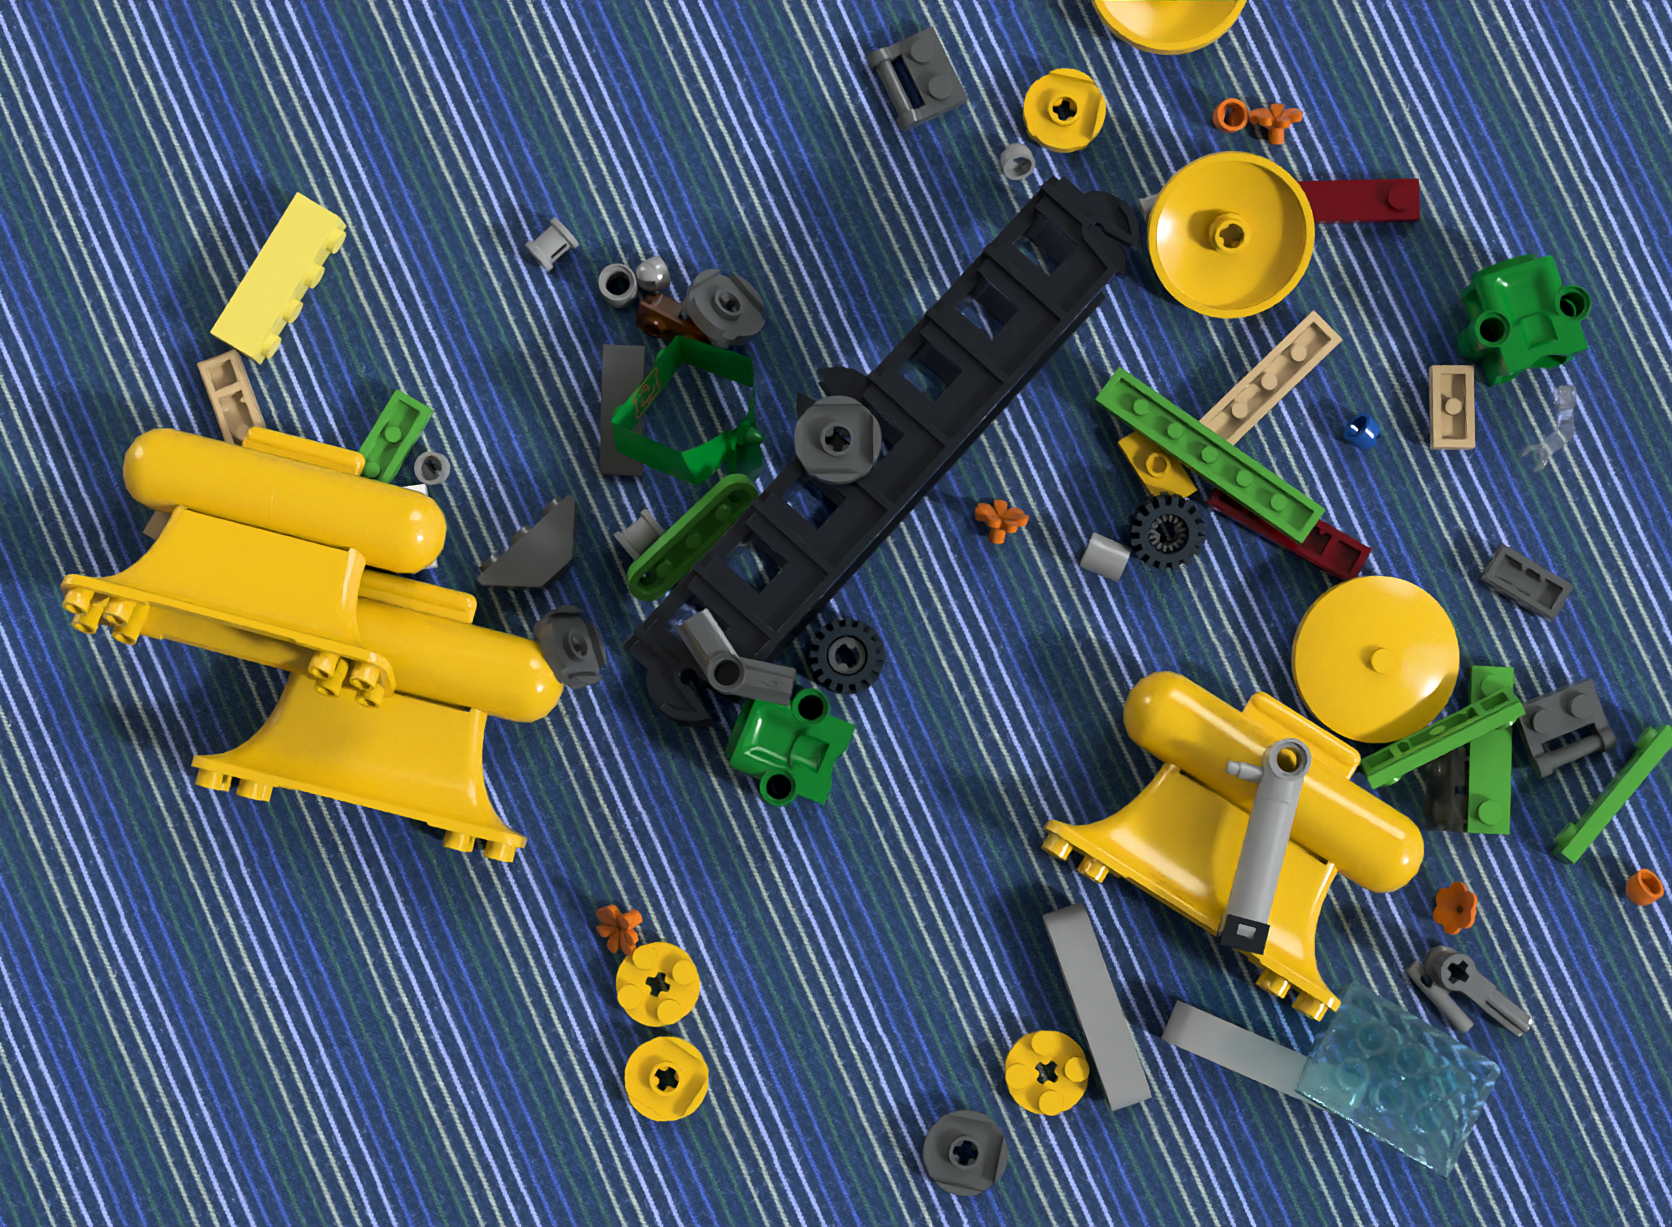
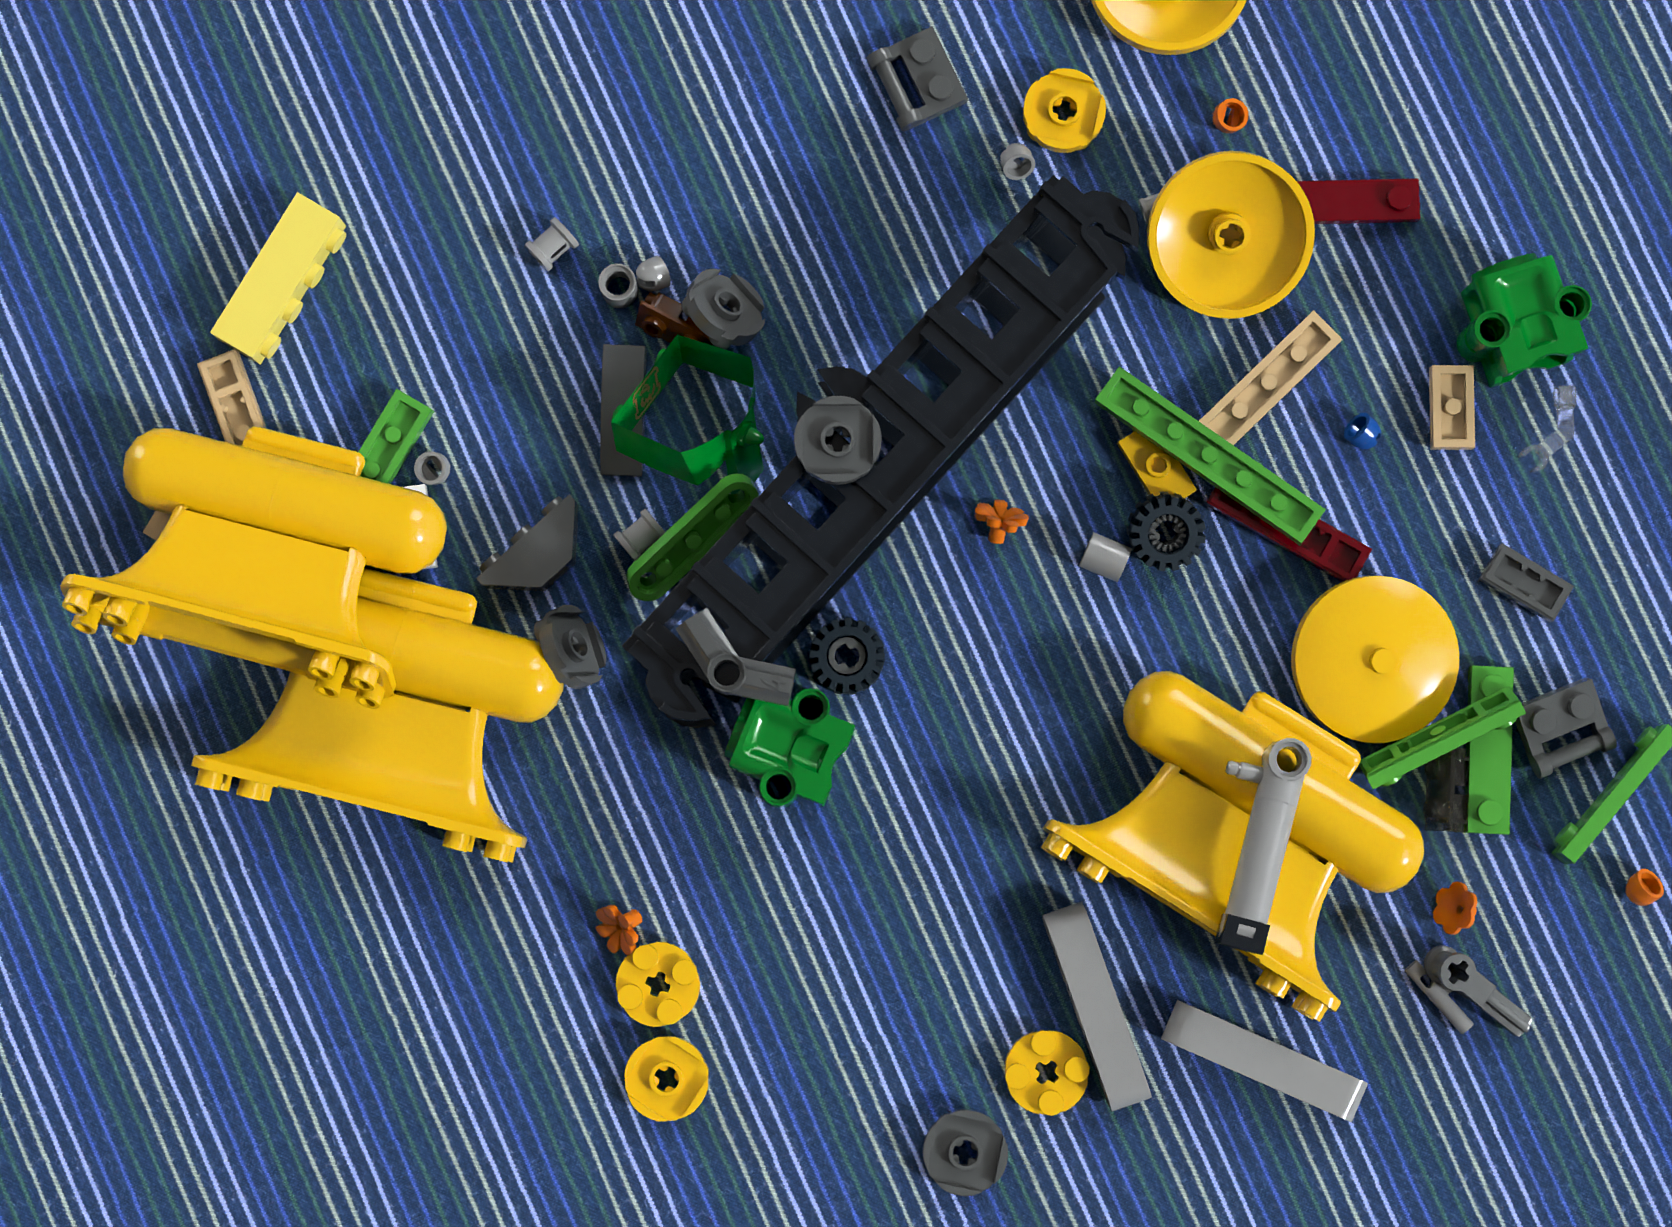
(1275, 120): orange plant -> none
(1397, 1078): clear light blue slope -> none

